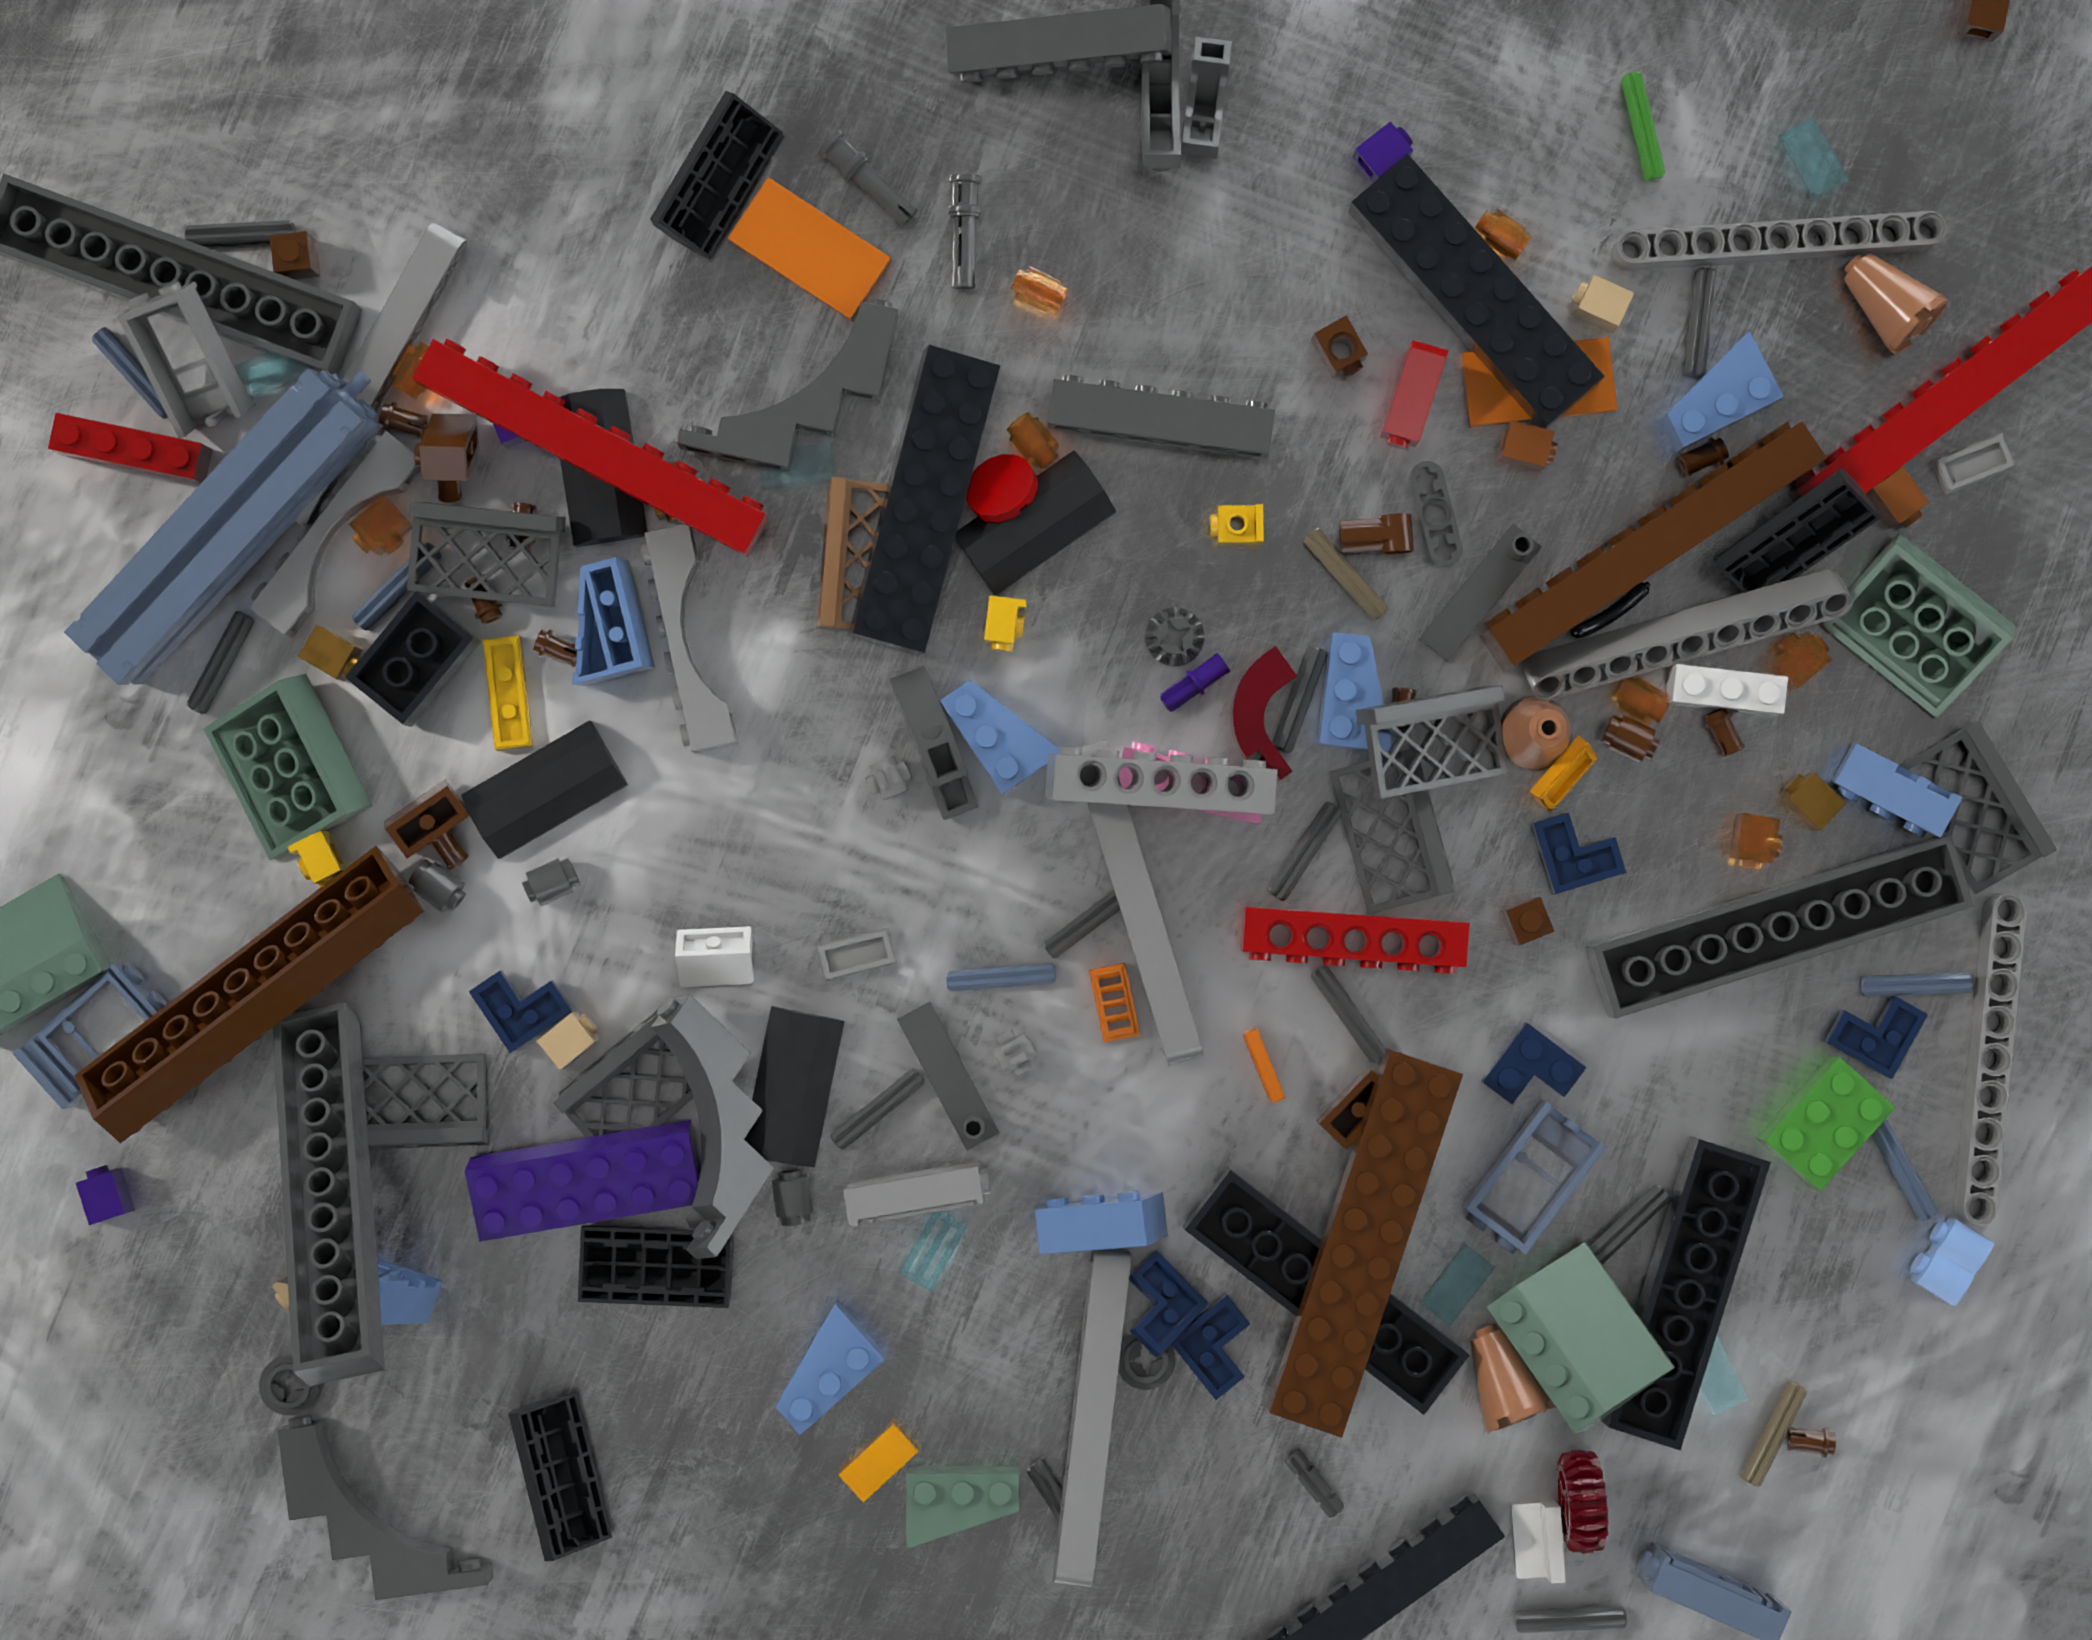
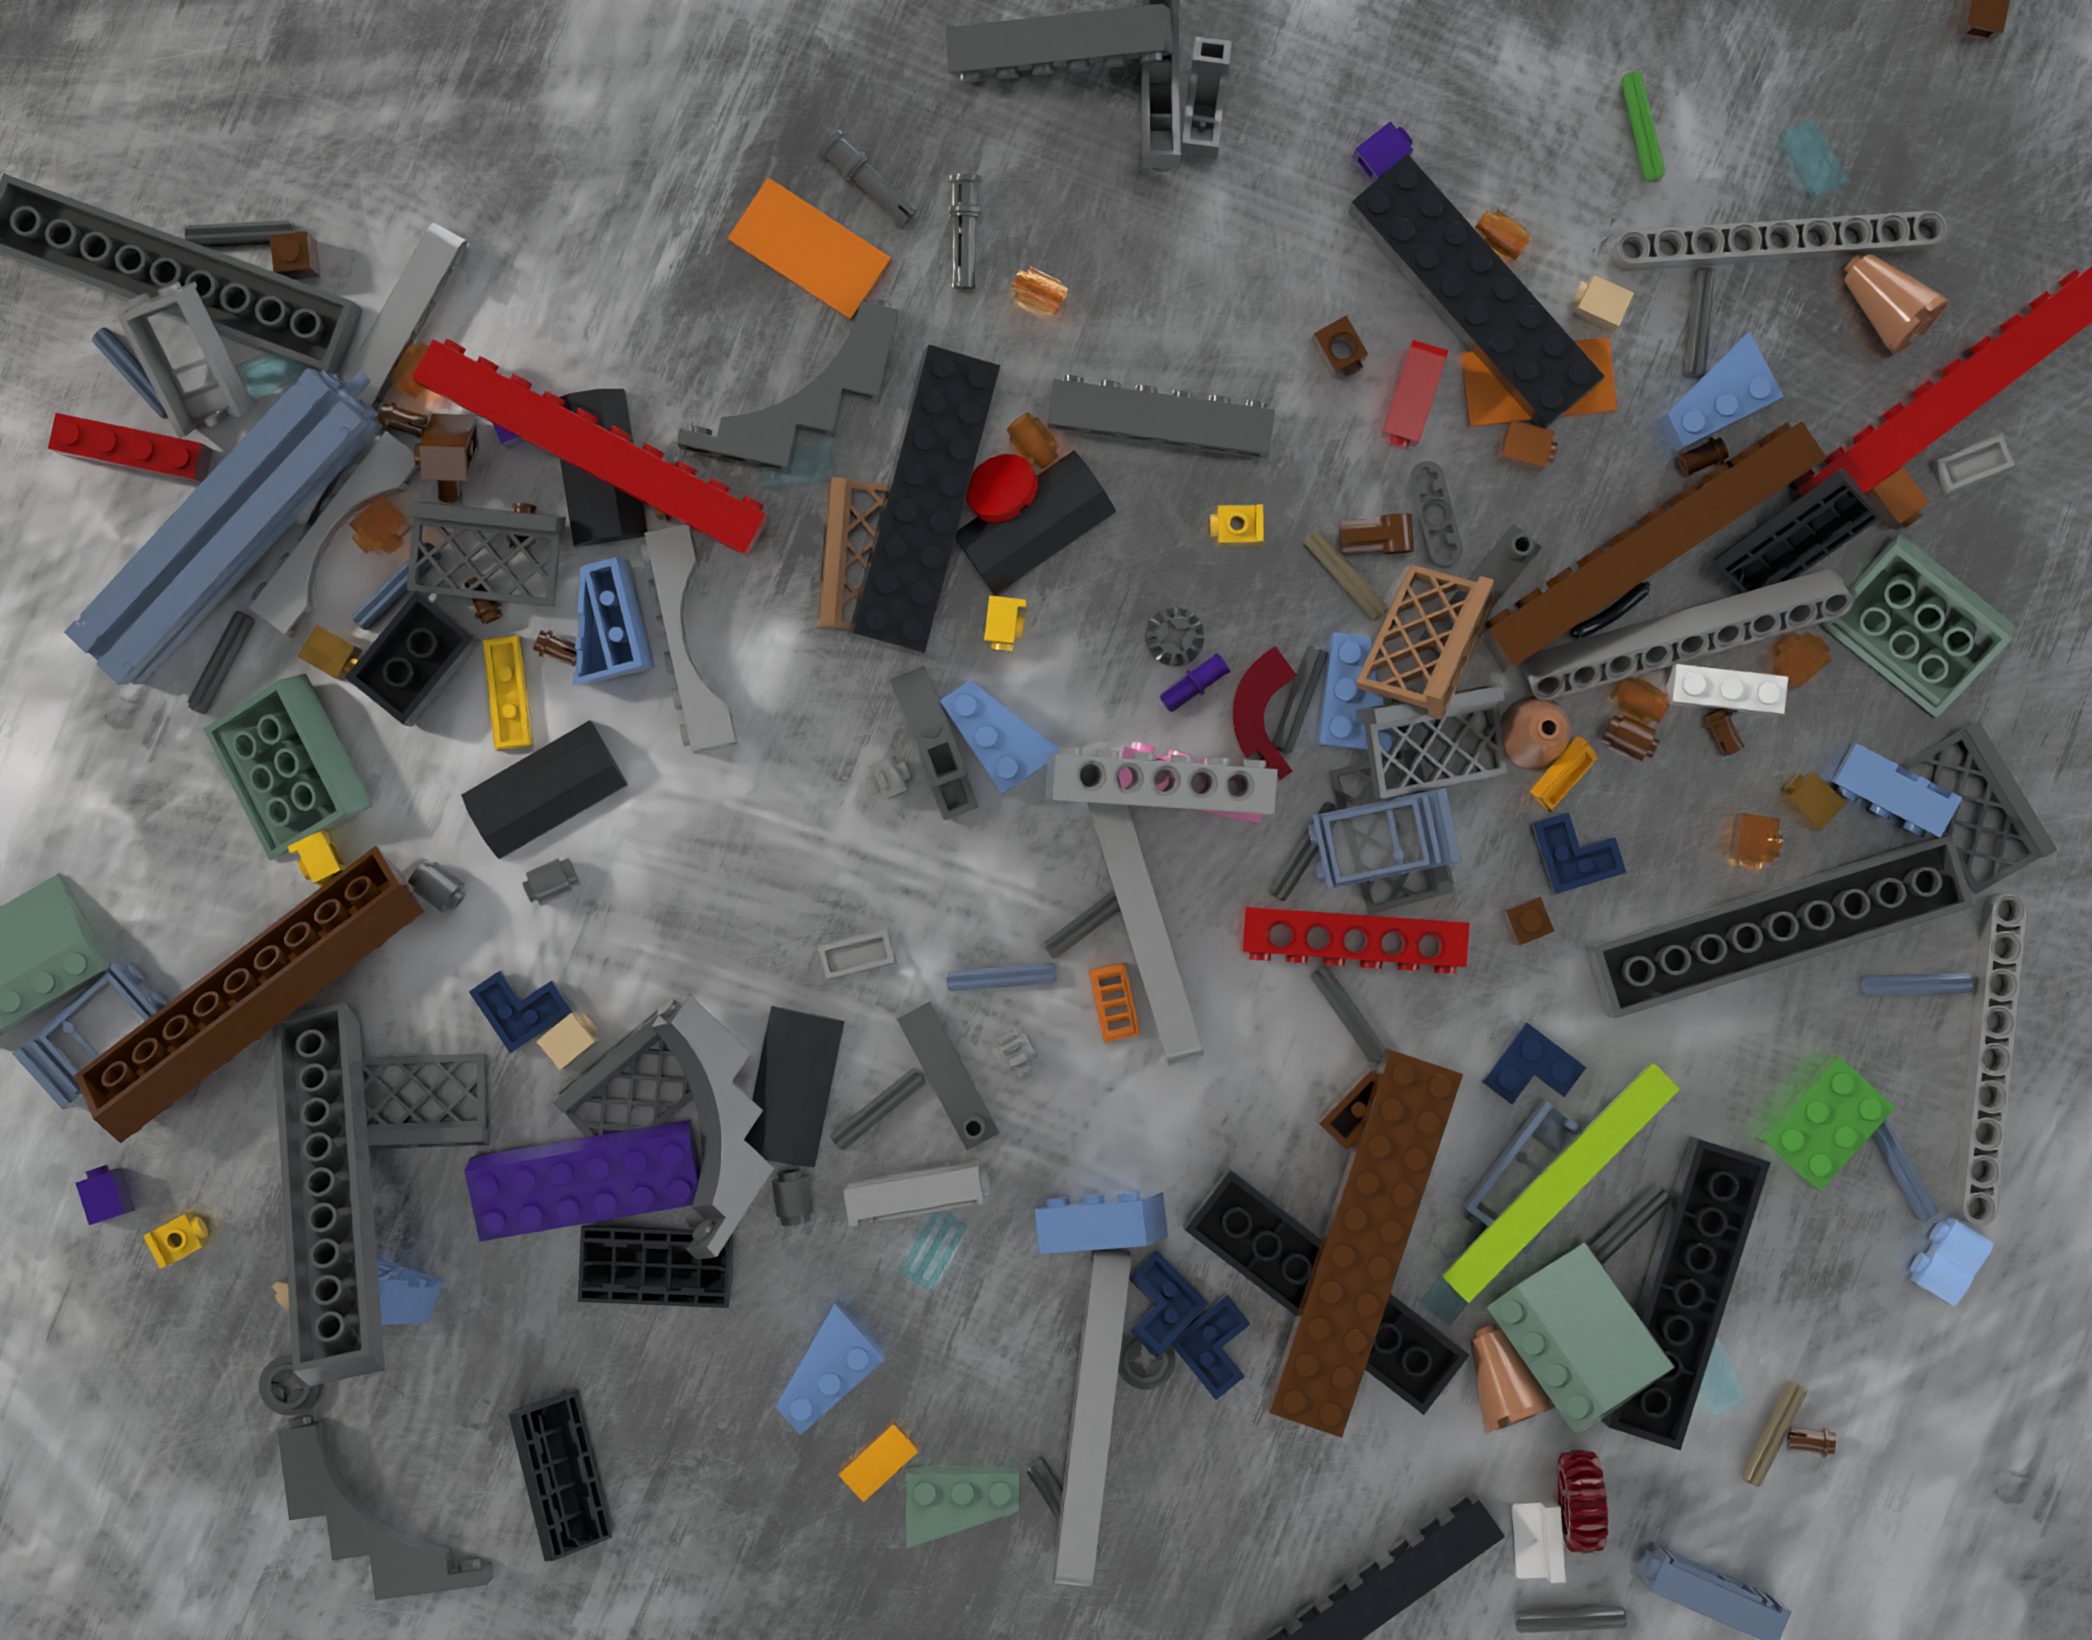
(165, 1249): none -> yellow brick
(429, 822): reddish brown brick -> none
(714, 956): white panel -> none
(716, 175): black piece -> none
(1263, 1065): orange tile -> none
(1314, 1484): dark grey axle -> none
(1385, 838): none -> door
(1454, 655): none -> medium nougat fence
(1560, 1182): none -> lime tile
(1880, 1046): dark blue plate -> none

